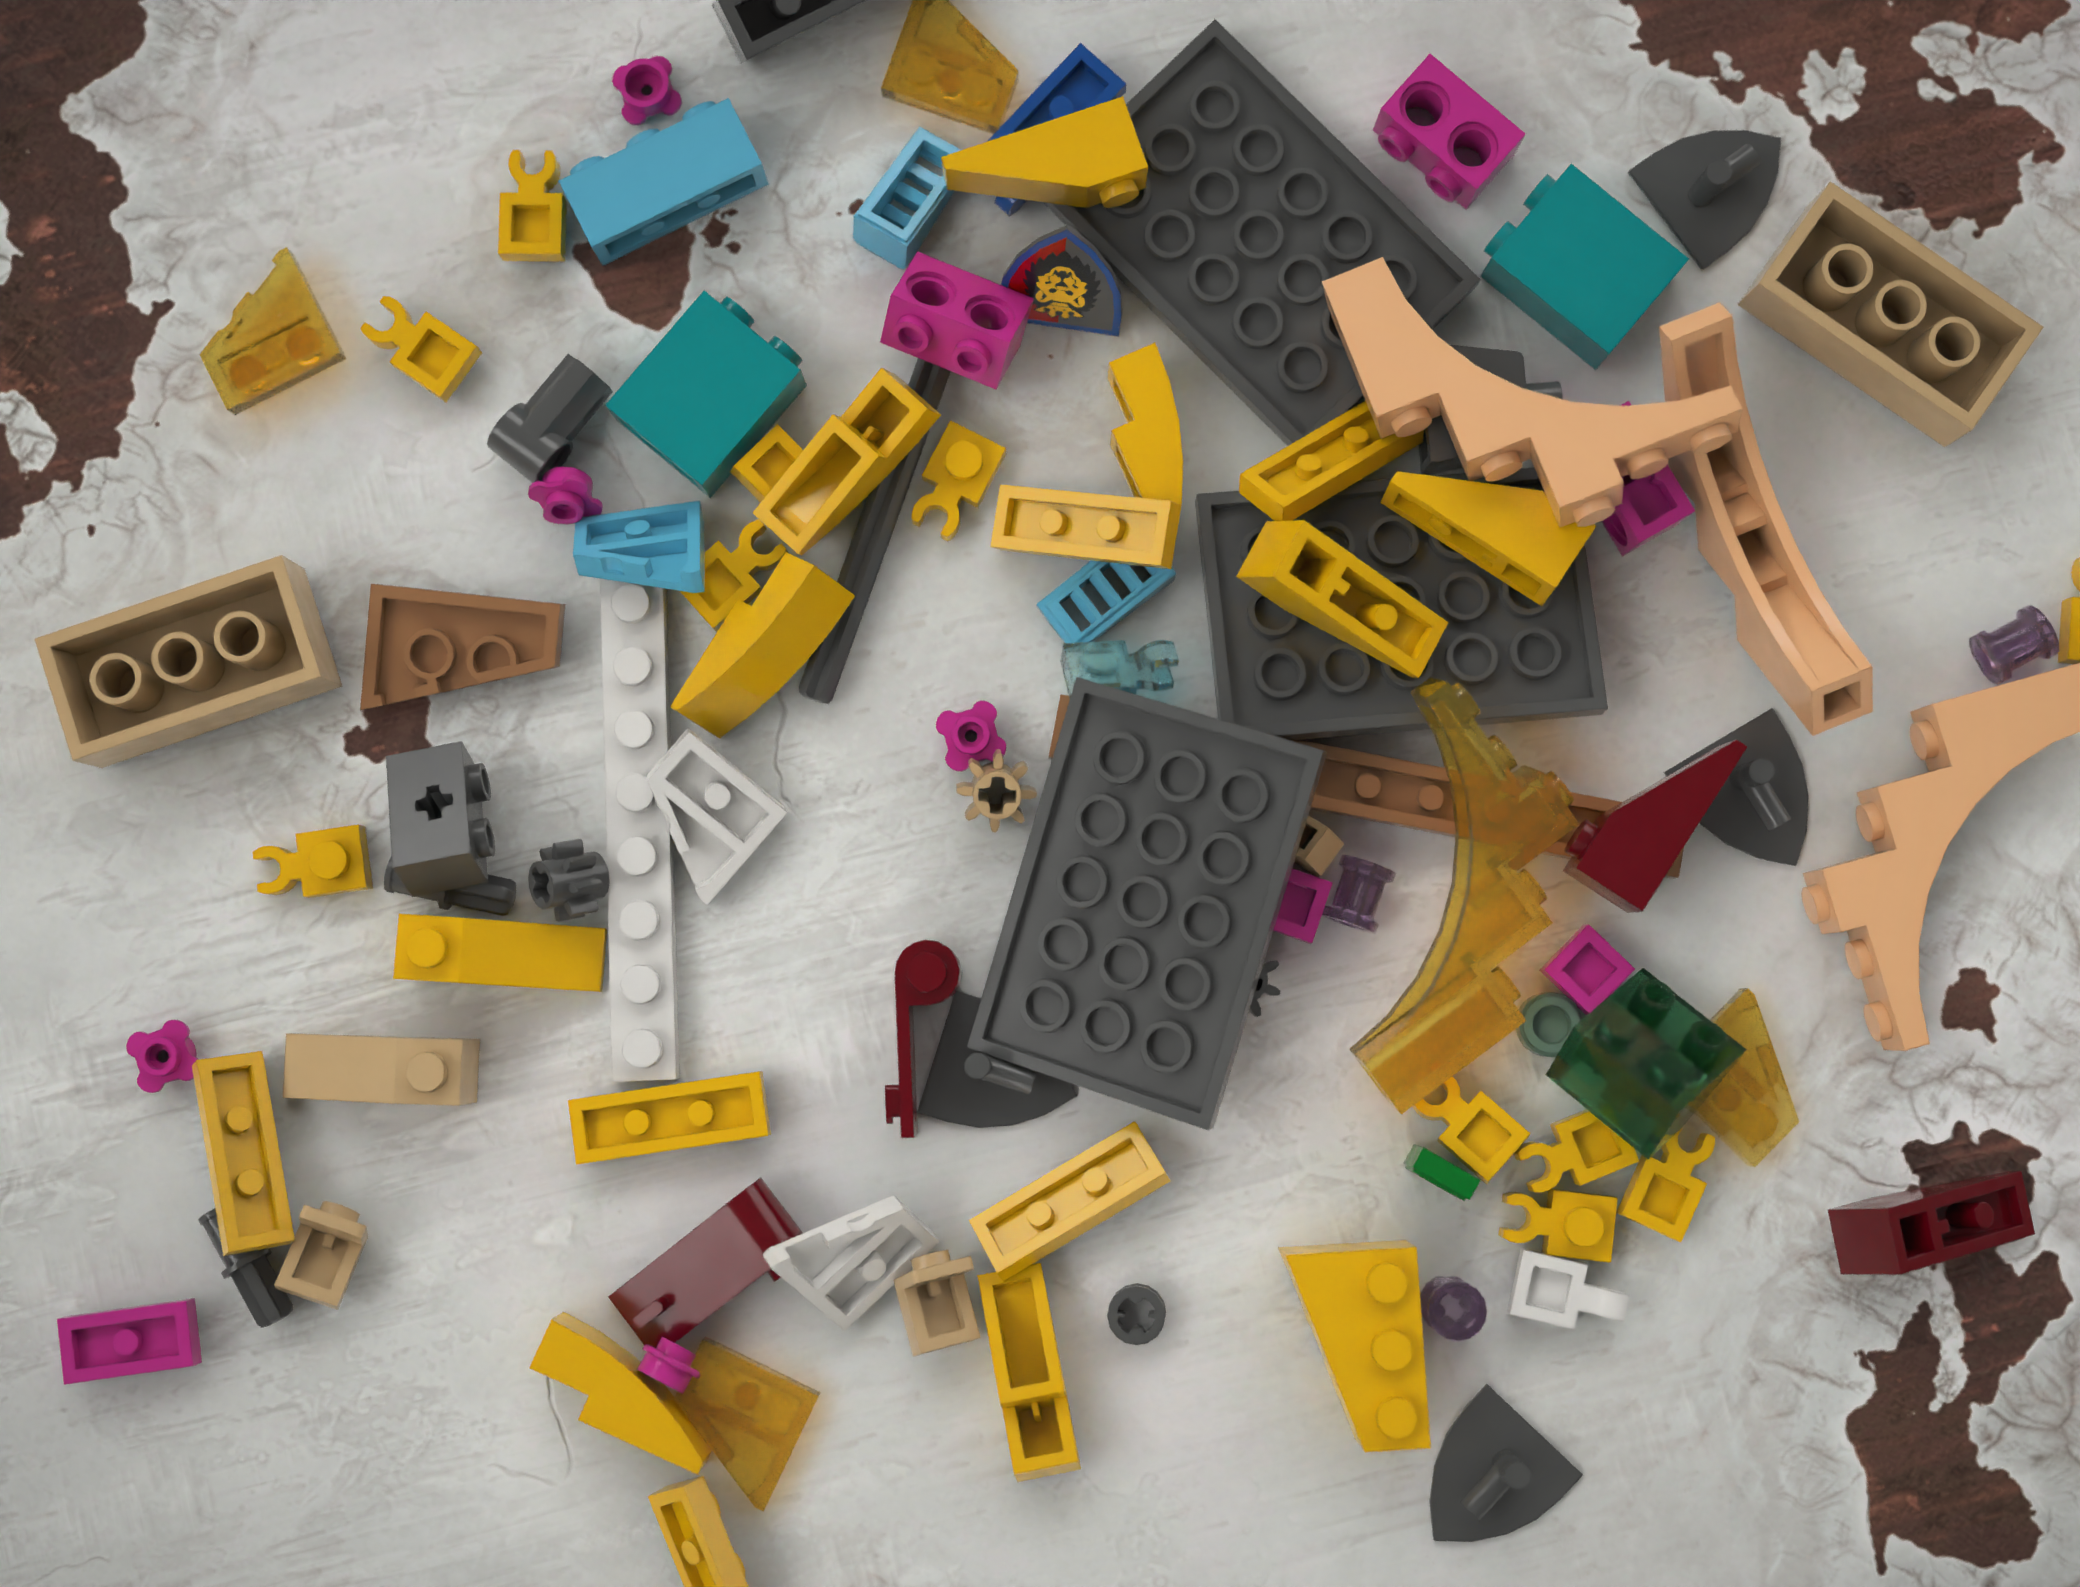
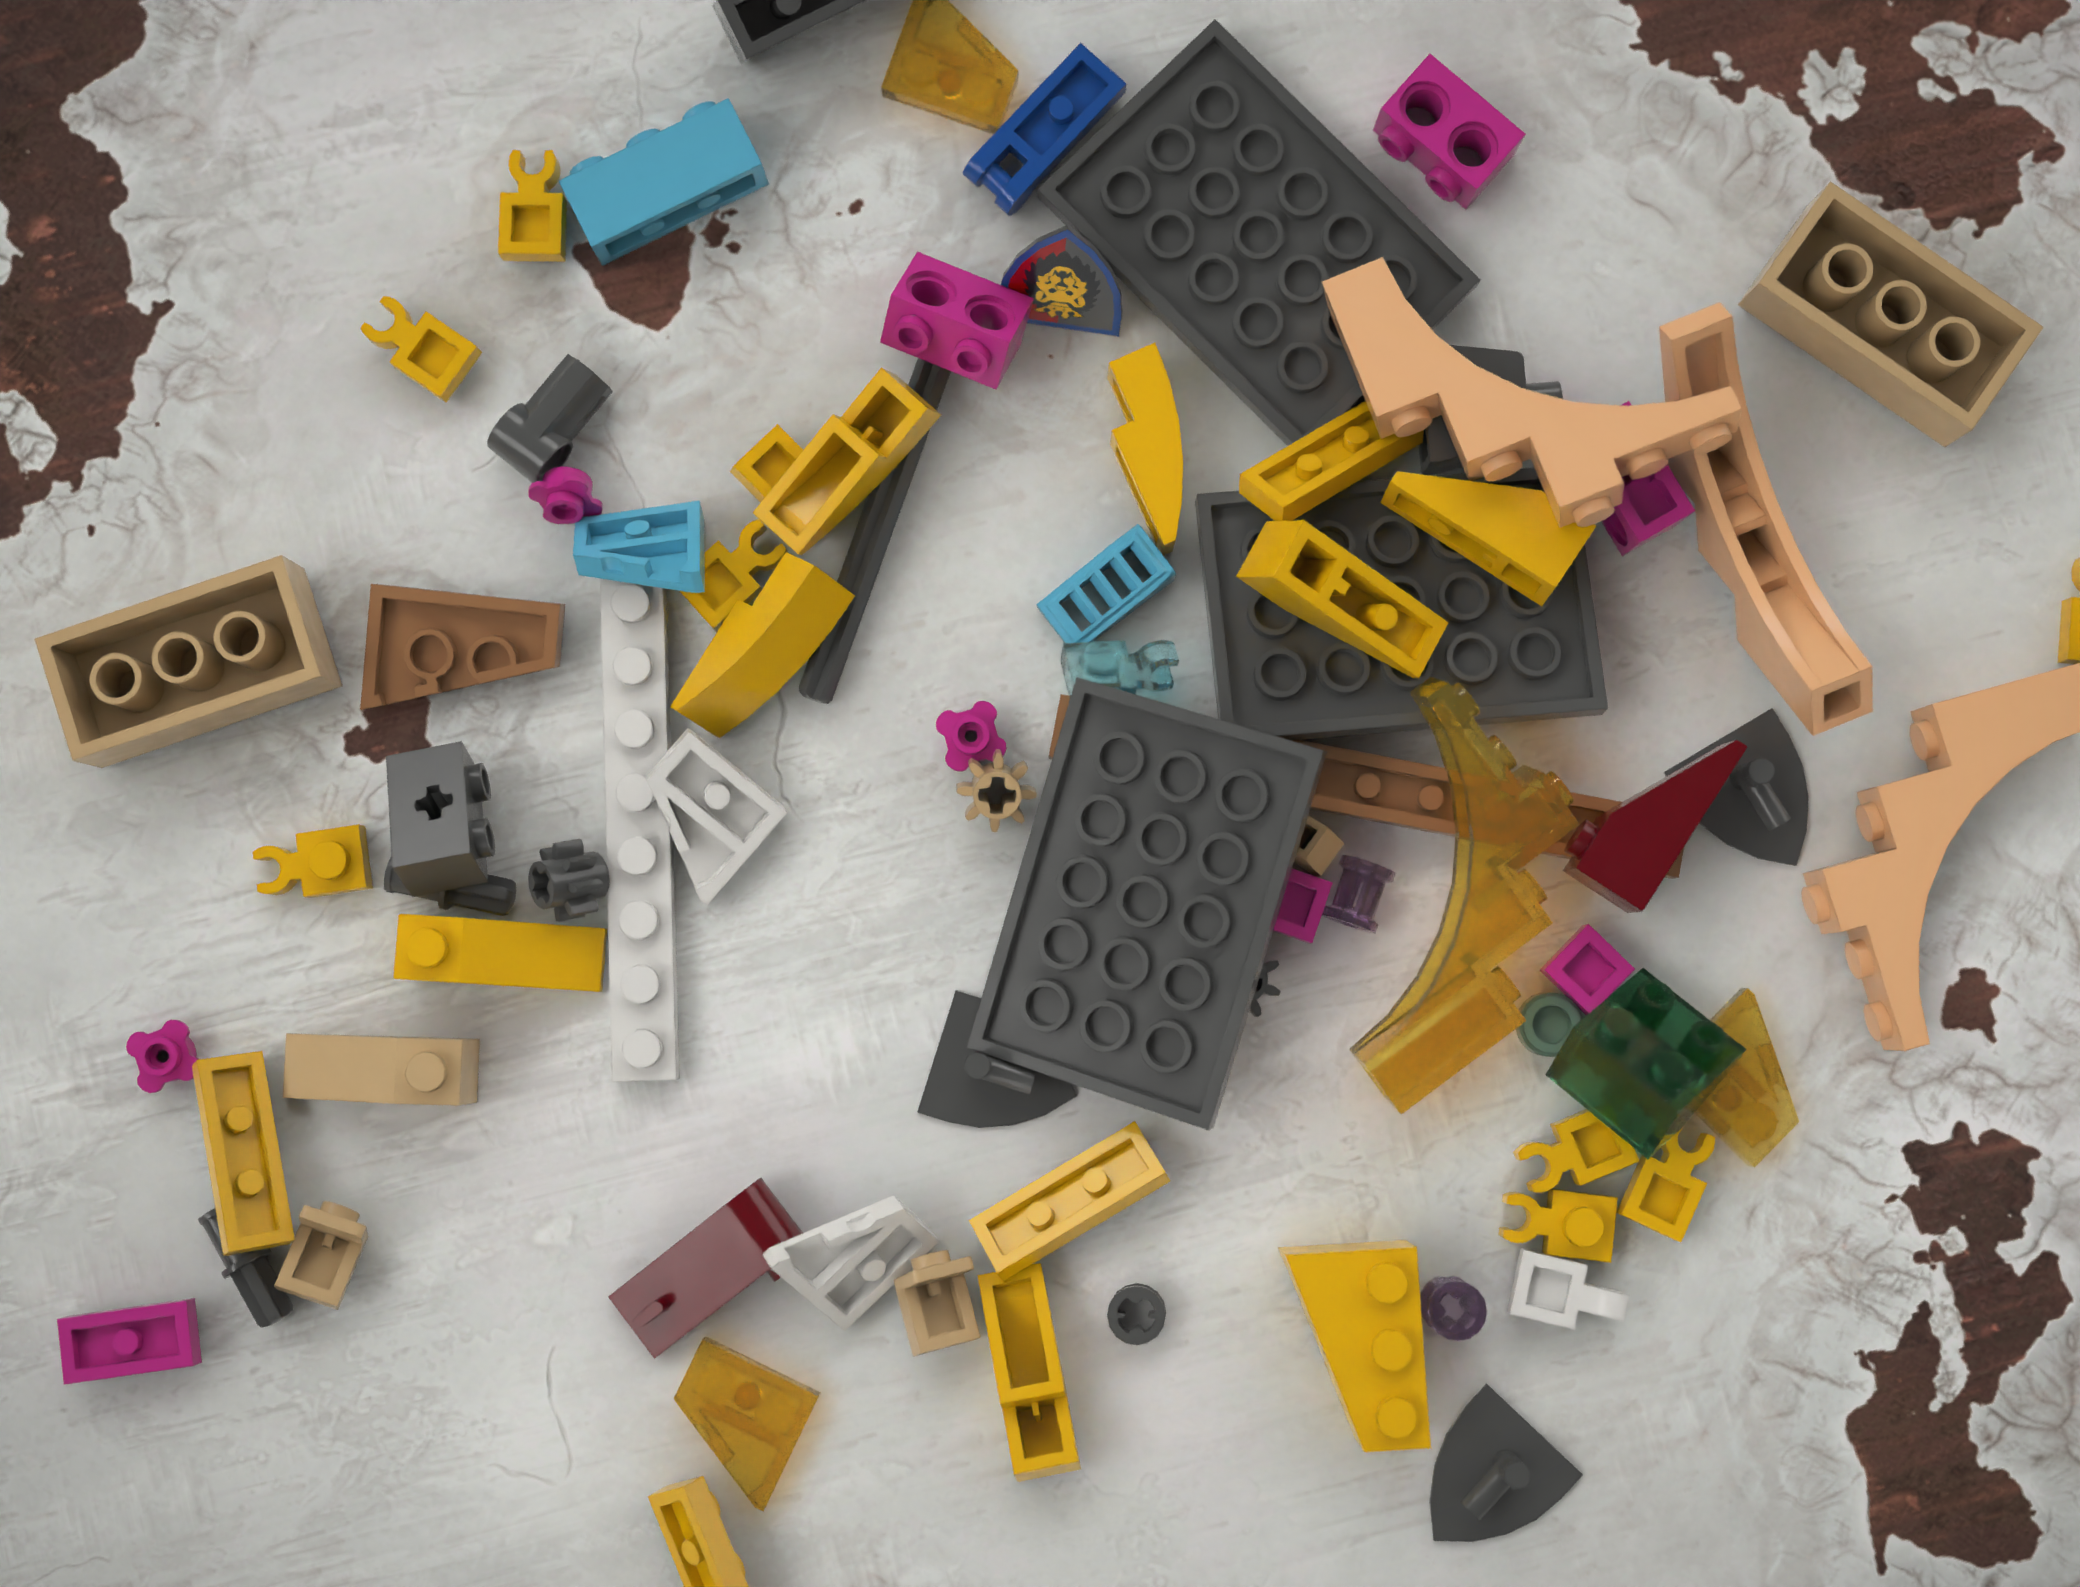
(271, 339): clear yellow wing -> none
(620, 1396): yellow slope -> none
(642, 73): dark pink plate -> none
(669, 1117): yellow plate -> none
(669, 1364): dark pink plate -> none
(708, 391): teal brick -> none
(888, 229): medium azure slope -> none
(923, 976): dark red door -> none
(960, 471): yellow plate -> none
(1064, 161): yellow slope -> none
(1086, 526): yellow plate -> none
(1441, 1173): green tile -> none
(1477, 1132): yellow plate -> none
(1581, 264): teal brick -> none
(1711, 187): dark grey shield -> none
(1930, 1224): dark red slope -> none
(2014, 644): clear purple bush -> none

